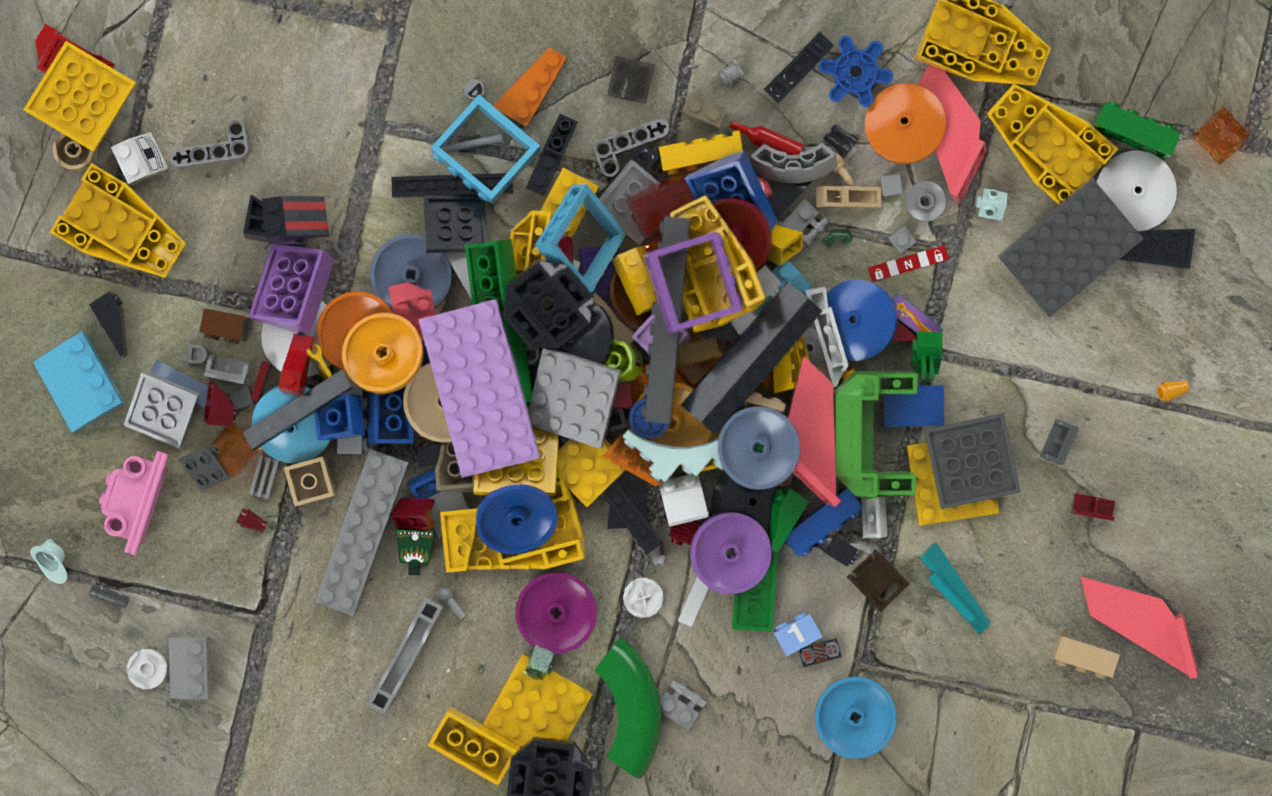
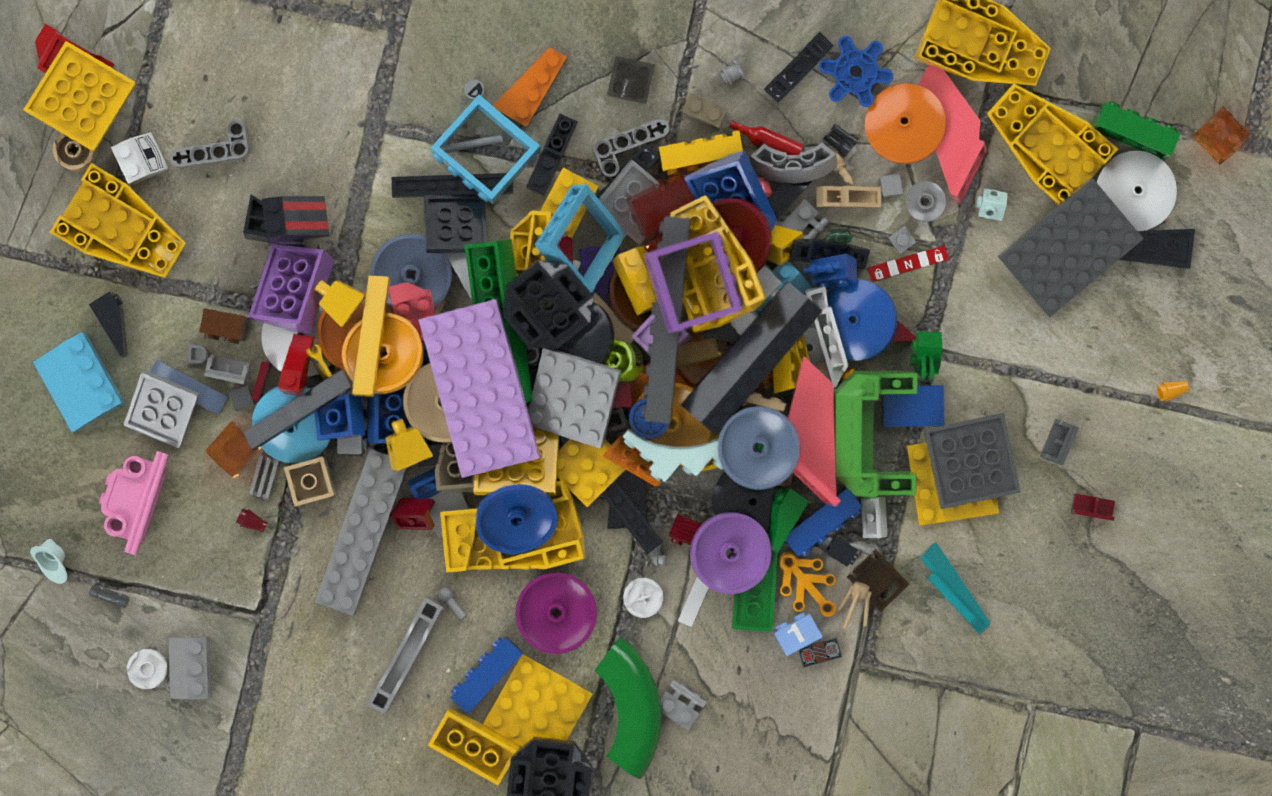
(205, 467): dark grey hinge -> none
(218, 407): dark red slope -> none
(339, 300): none -> yellow torso
(371, 336): none -> yellow tile
(406, 446): none -> yellow torso
(414, 548): torso -> none
(486, 675): none -> blue brick
(539, 663): clear green brick -> none
(683, 499): white slope -> none
(804, 581): none -> light orange plant
(811, 249): none -> black slope
(833, 271): none -> blue brick
(859, 592): none -> tan plant
(860, 736): dark azure dish -> none
(912, 317): slope -> none
(1085, 657): tan brick -> none
(1144, 621): coral piece -> none

